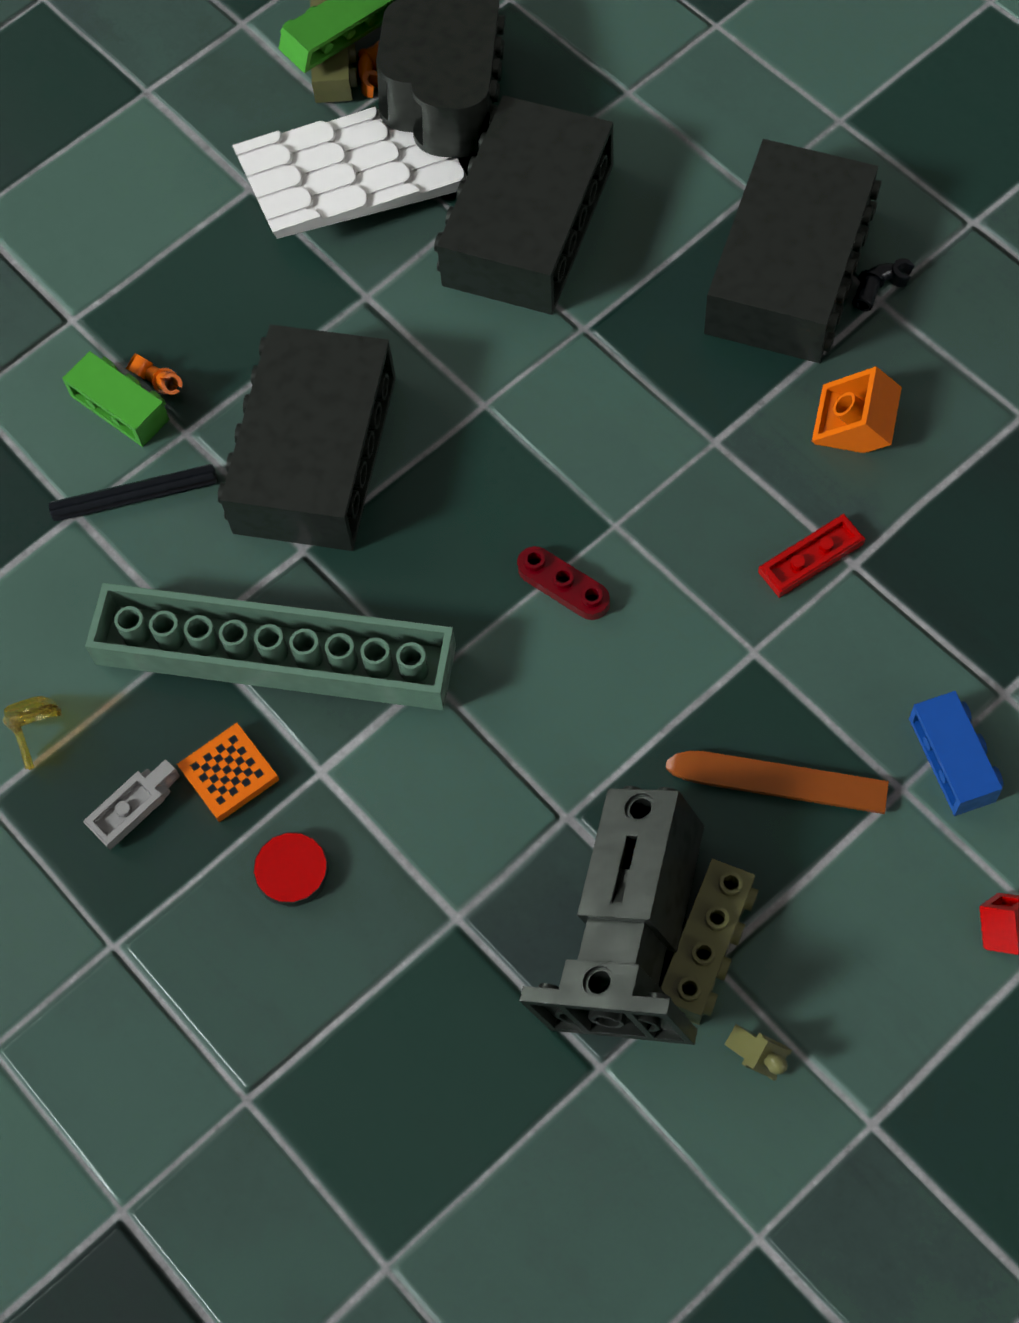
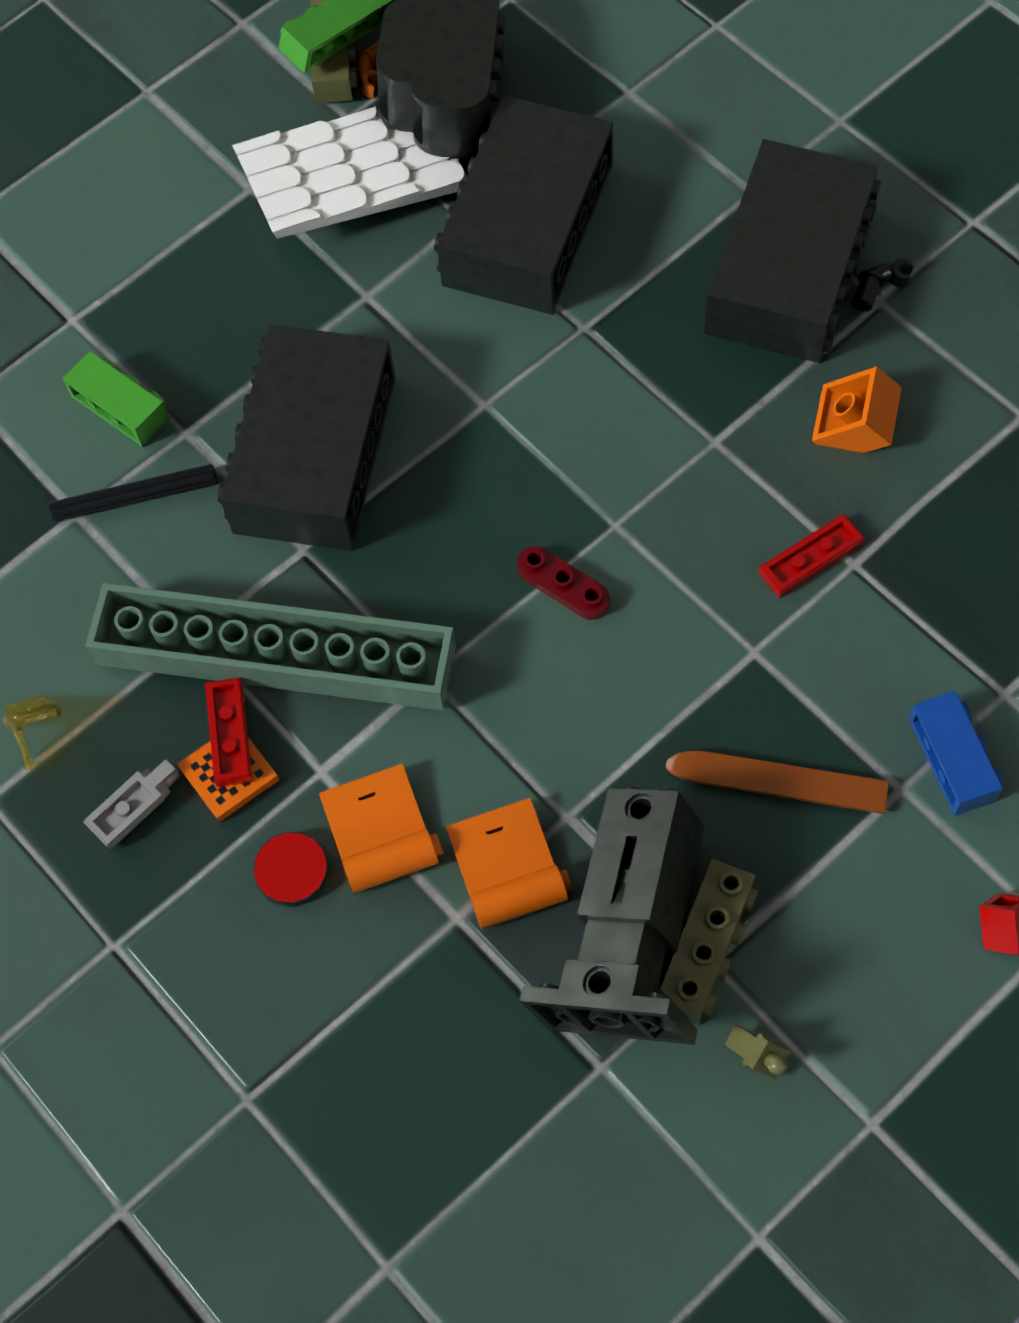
(163, 379): orange piece -> none
(228, 732): none -> red tile
(379, 828): none -> orange door
(507, 864): none -> orange door

